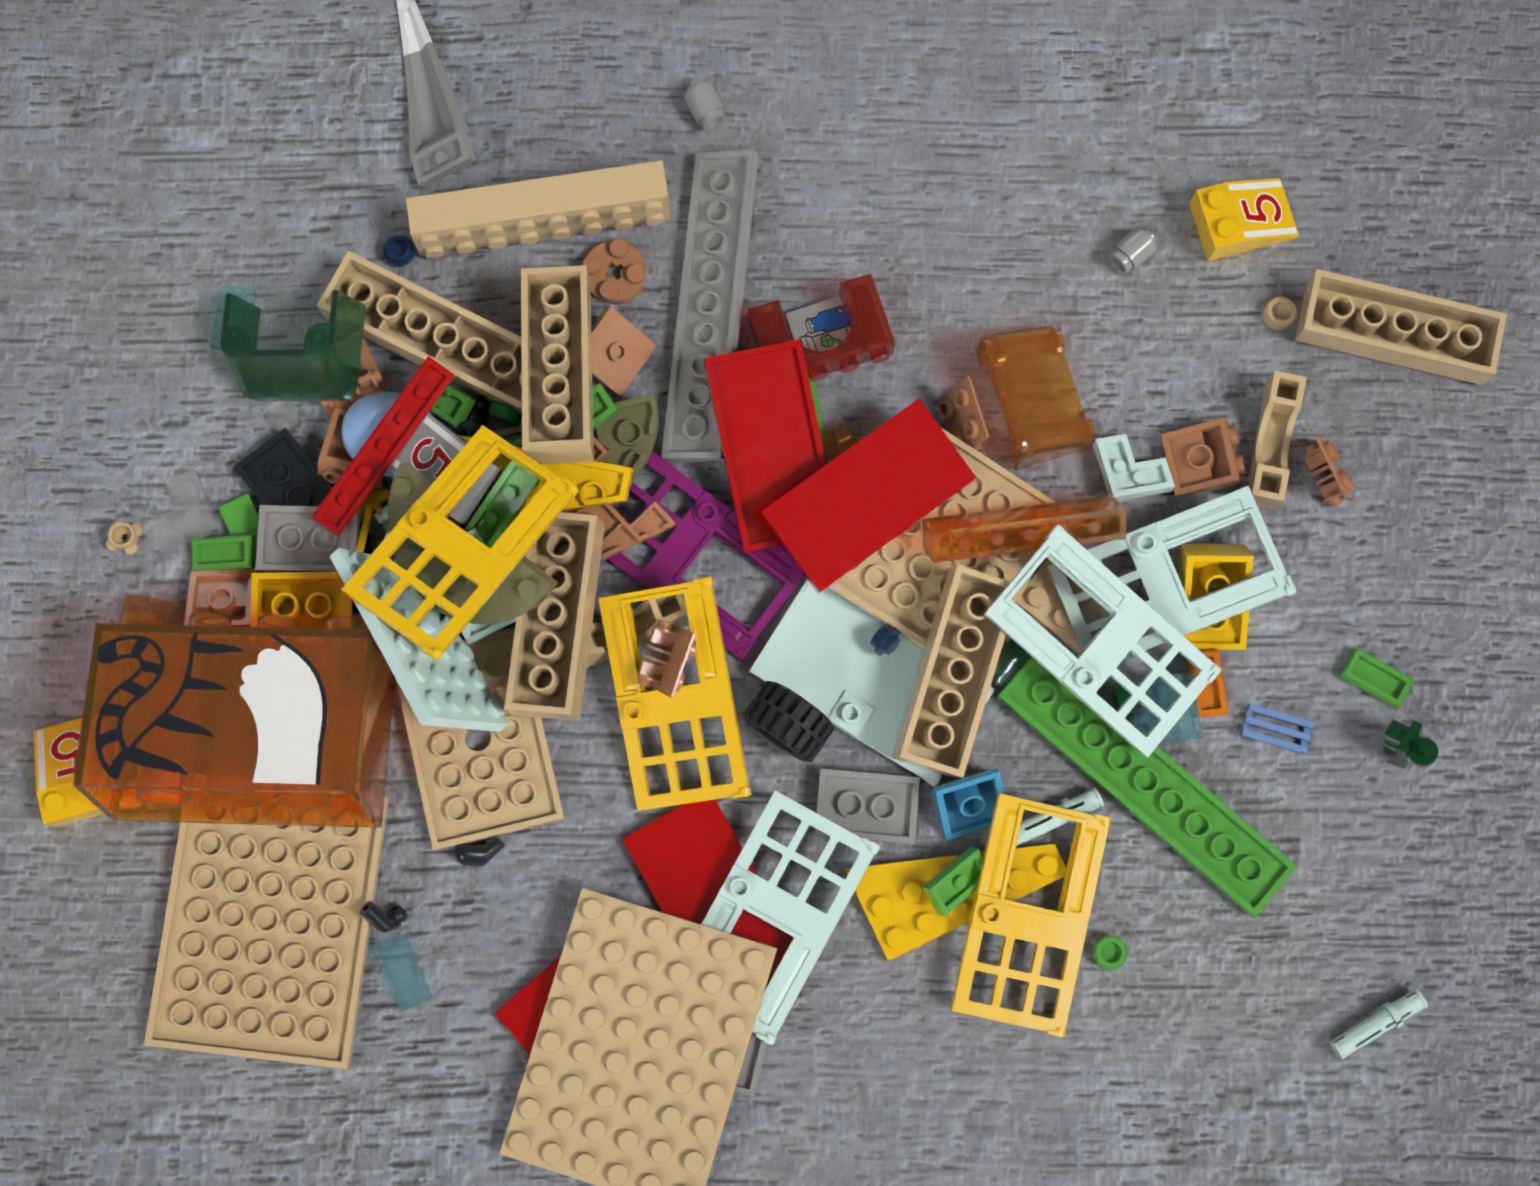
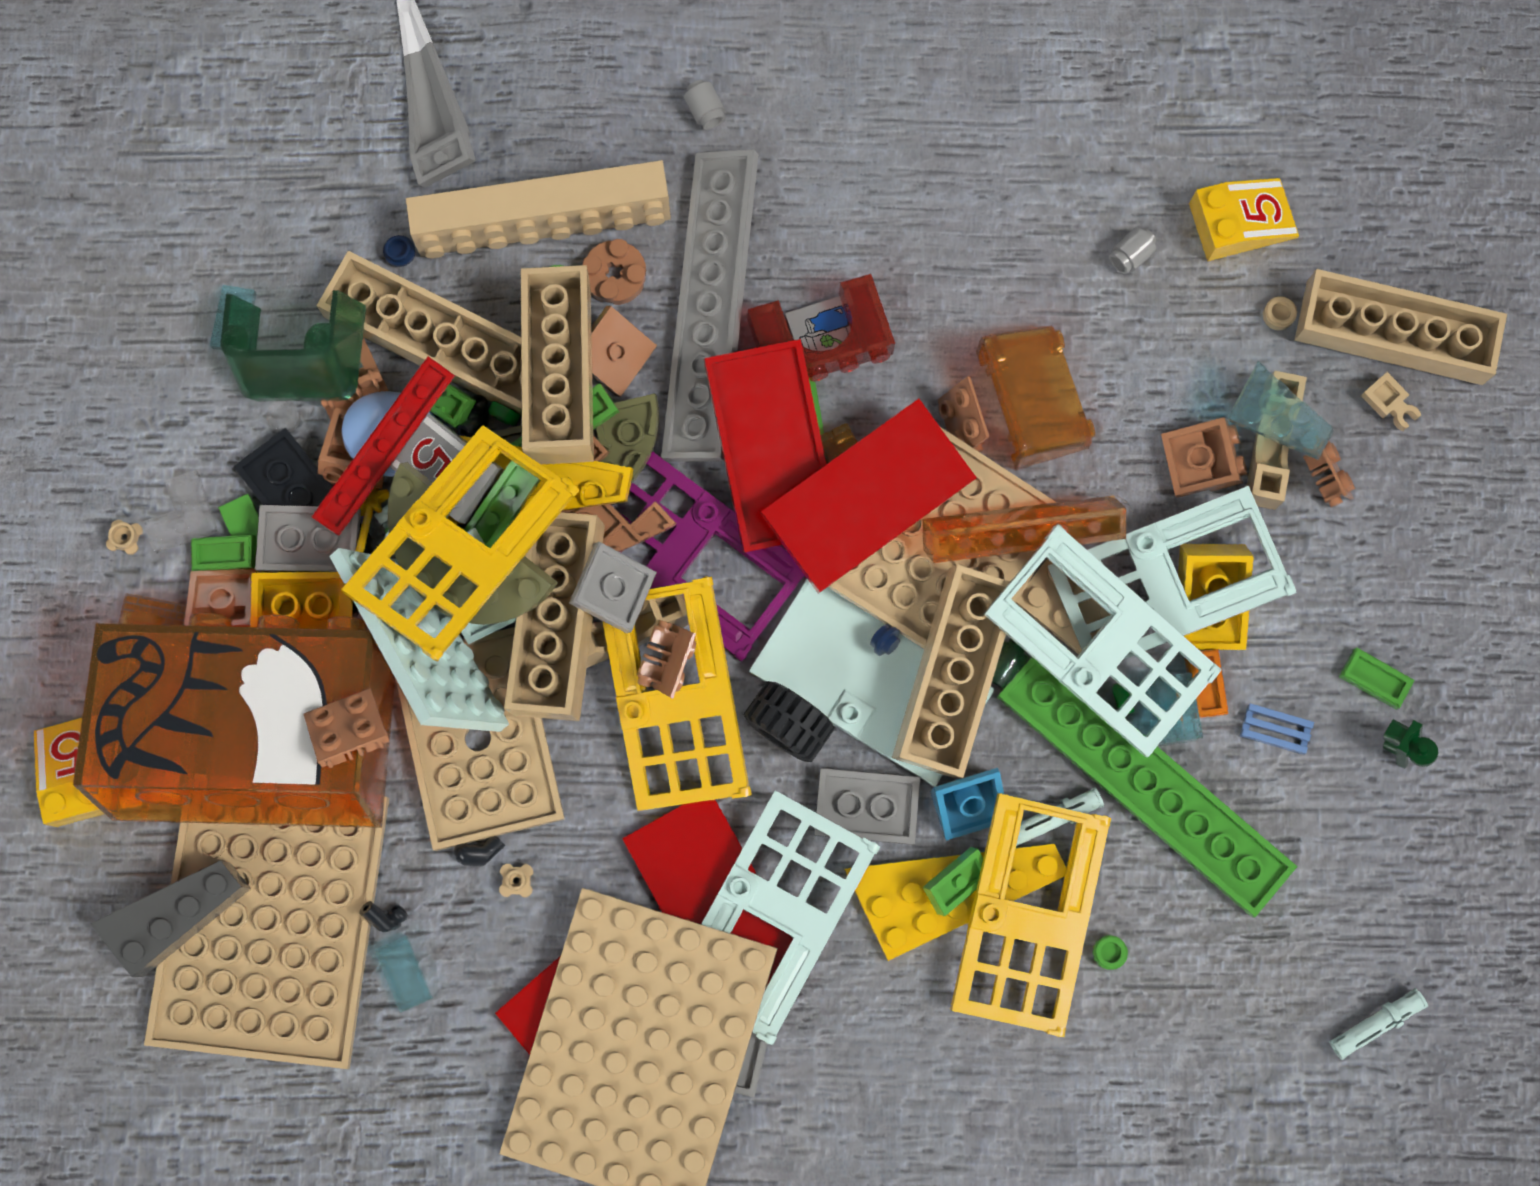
(165, 920): none -> dark grey wedge
(345, 728): none -> nougat hinge
(509, 887): none -> tan plate
(612, 587): none -> light grey tile
(1126, 478): light aqua plate -> none
(1278, 414): none -> clear light blue wing
(1388, 397): none -> tan plate

